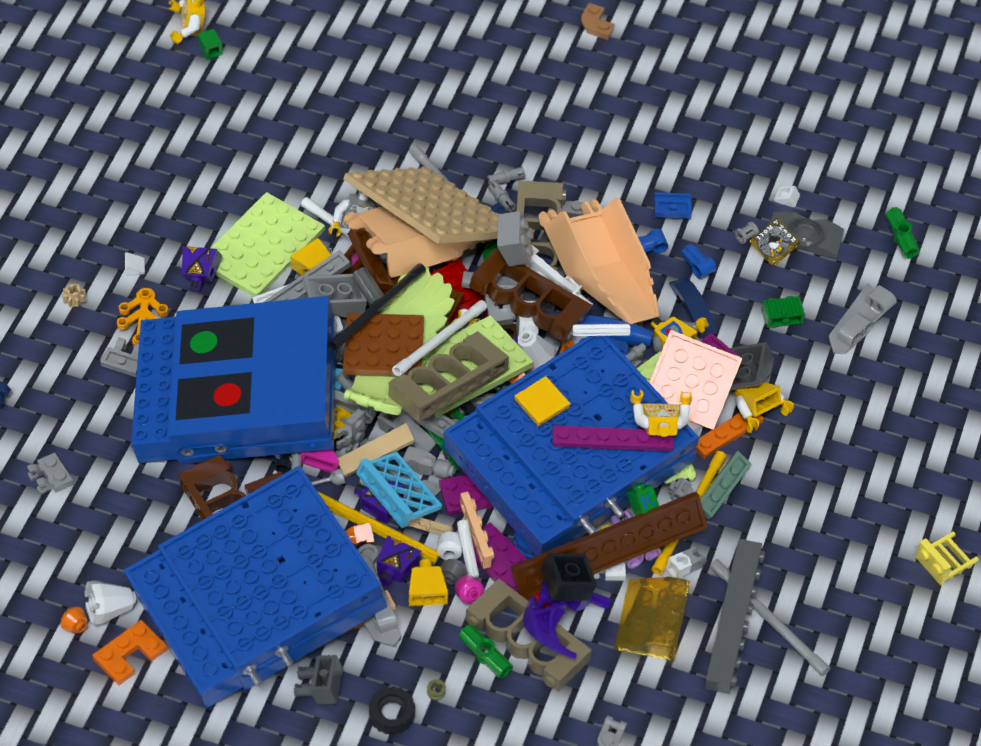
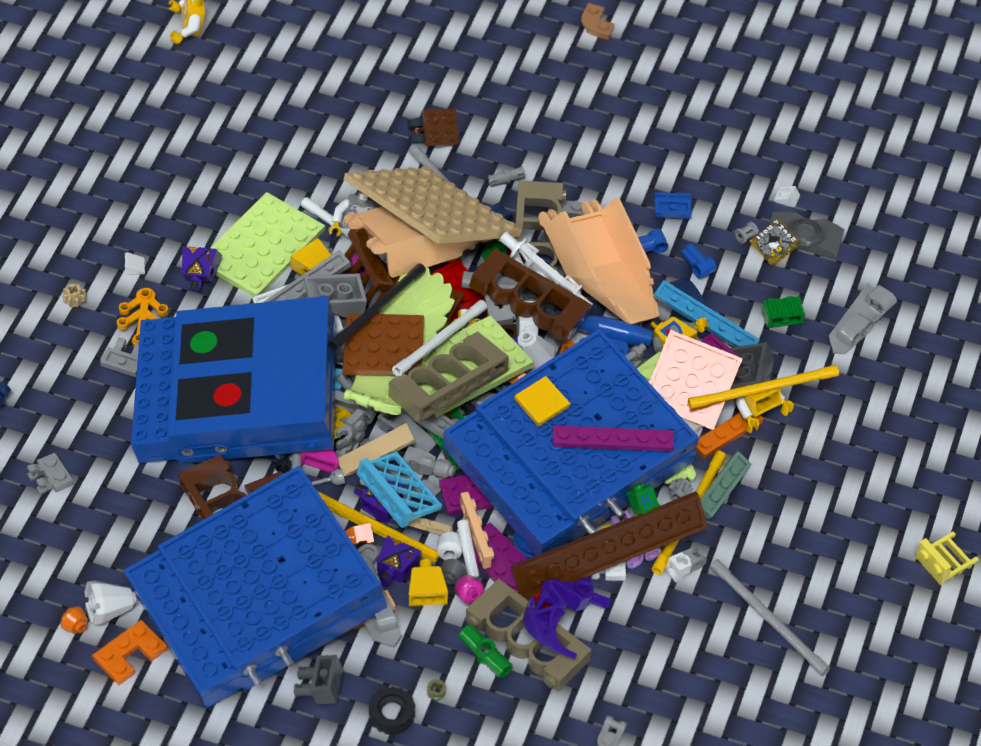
(210, 44): green brick -> none
(367, 285): dark grey axle -> none
(435, 128): none -> reddish brown plate
(501, 196): light grey pin -> none
(514, 238): light grey brick -> none
(568, 577): black brick -> none
(601, 329): white axle -> none
(653, 616): clear yellow slope -> none
(661, 418): torso -> none
(695, 310): none -> dark azure plate
(704, 400): none -> yellow piece
(734, 615): dark grey brick -> none
(902, 232): green piece -> none

